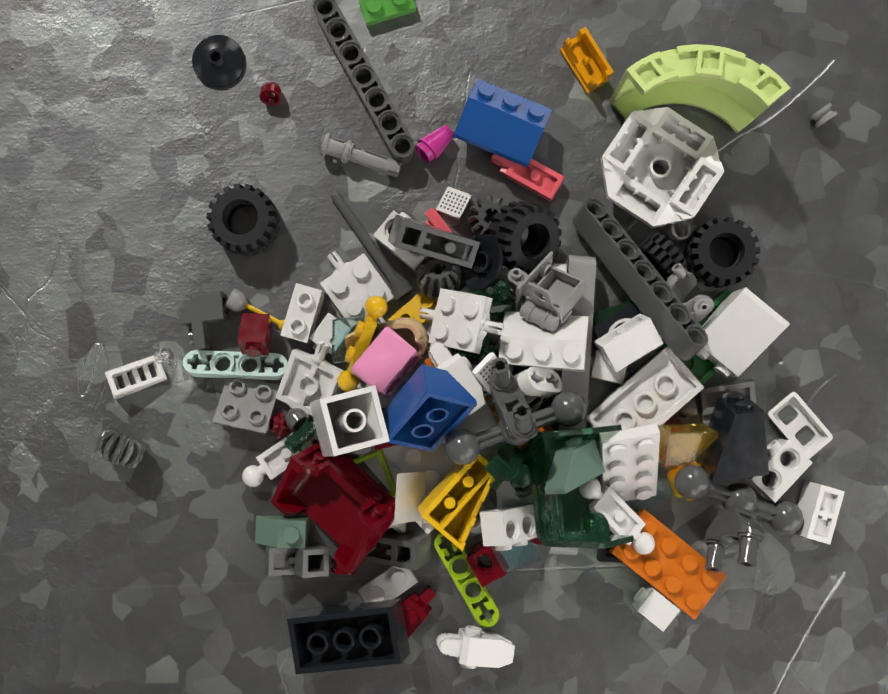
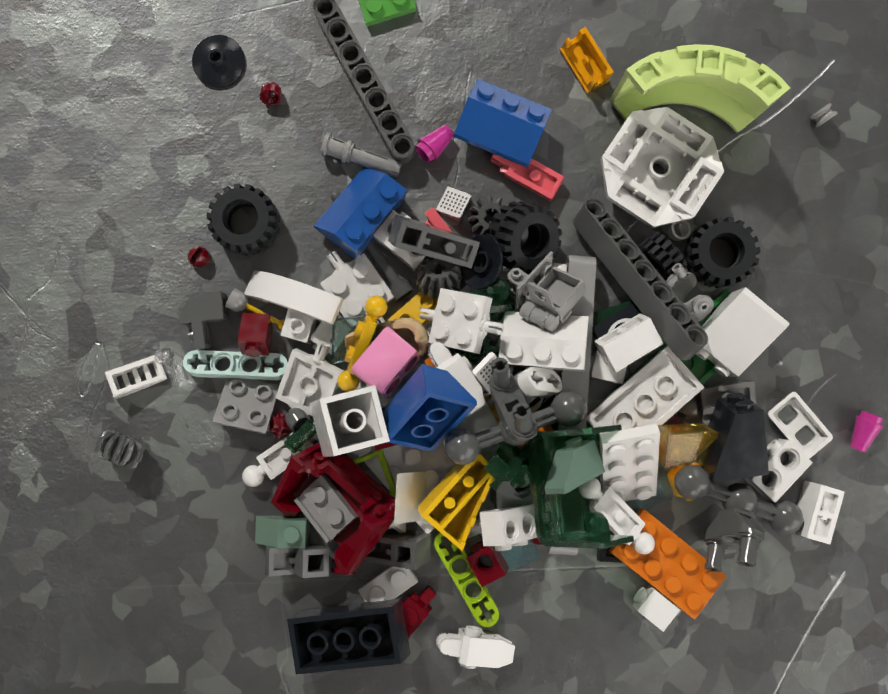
(203, 258): none -> dark red hinge
(294, 296): none -> white slope
(326, 508): none -> light grey plate
(361, 210): none -> blue slope
(865, 430): none -> dark pink cone

